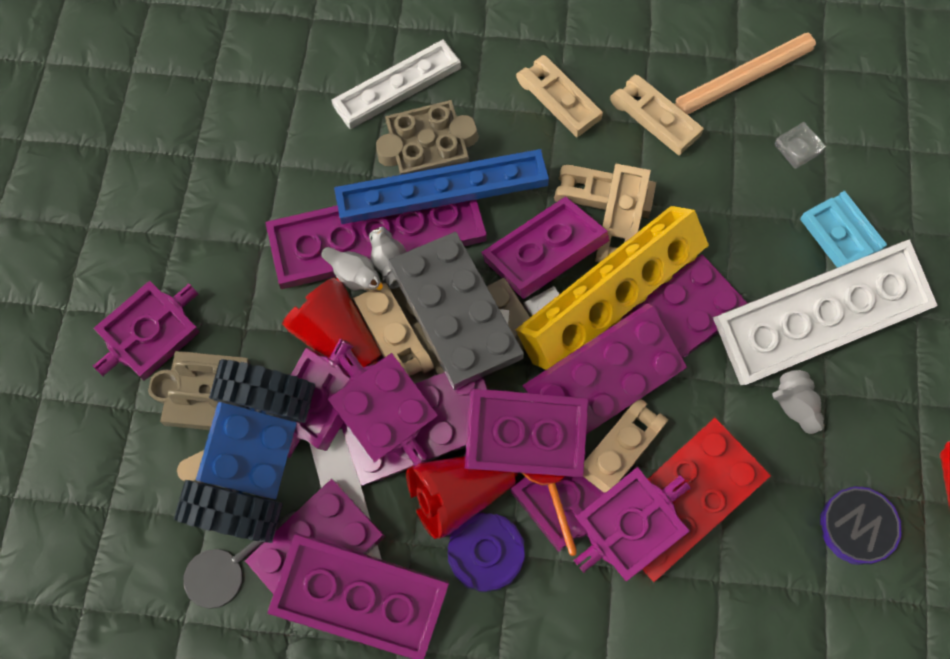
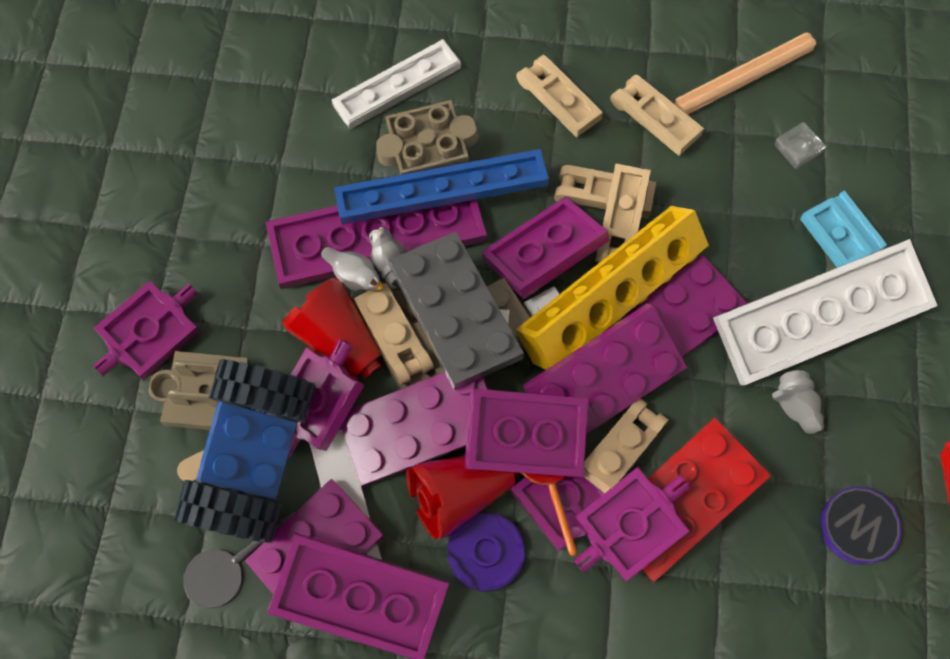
(382, 407): magenta plate -> none

